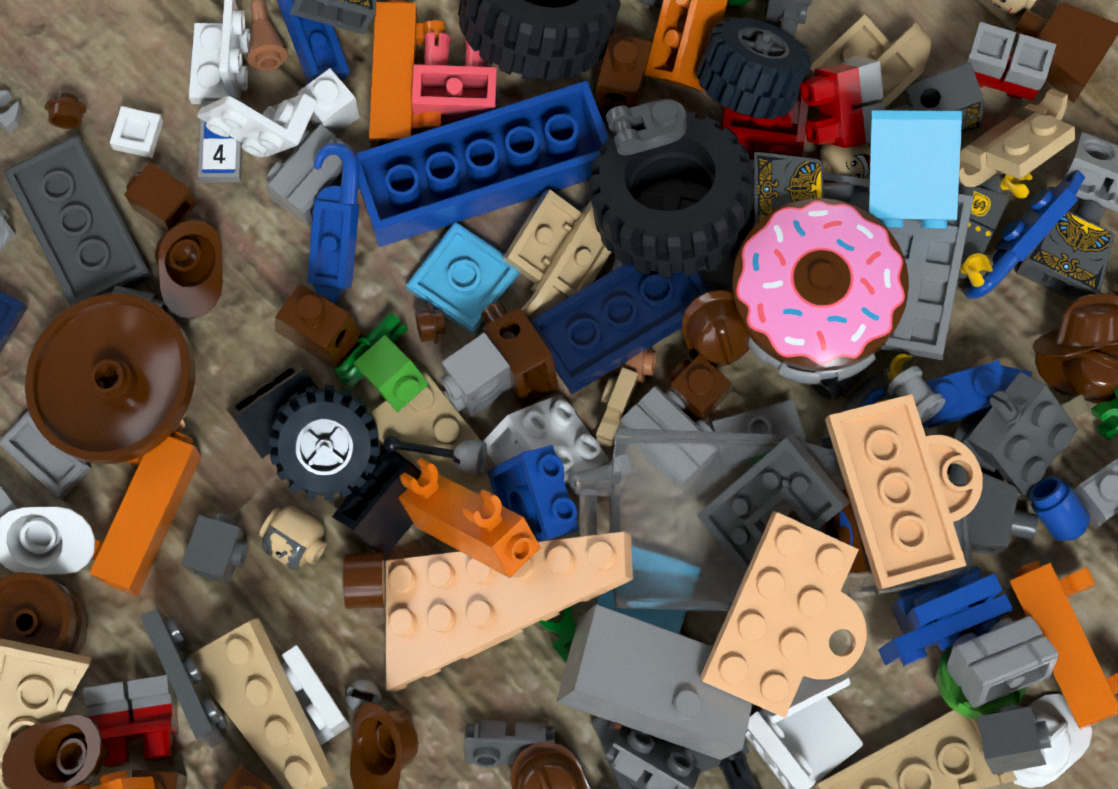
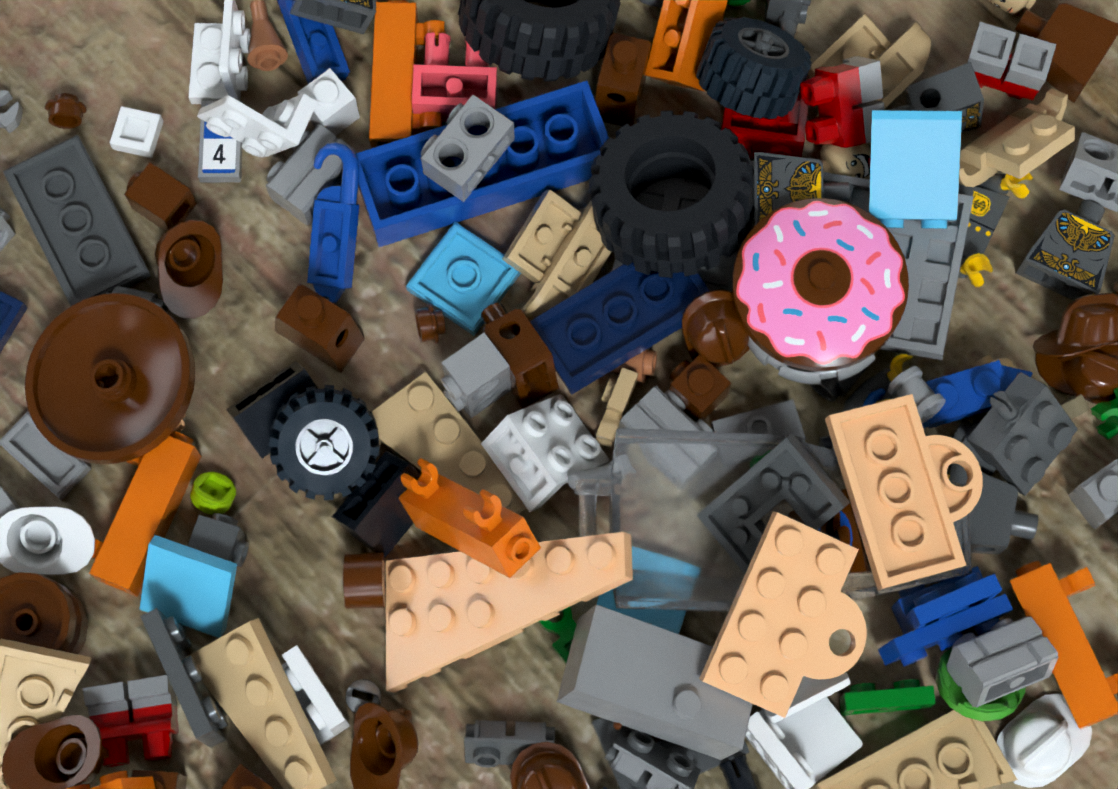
(188, 585): none -> medium azure tile
(213, 493): none -> lime tile
(293, 537): tan head -> none
(347, 371): green axle -> none
(391, 373): bright green brick -> none
(467, 456): hinge -> none
(475, 151): none -> light grey brick
(536, 490): blue plate -> none
(662, 122): dark grey plate -> none
(905, 696): none -> green plate
(1013, 739): dark grey brick -> none
(1026, 233): blue plate -> none
(1059, 509): blue brick -> none

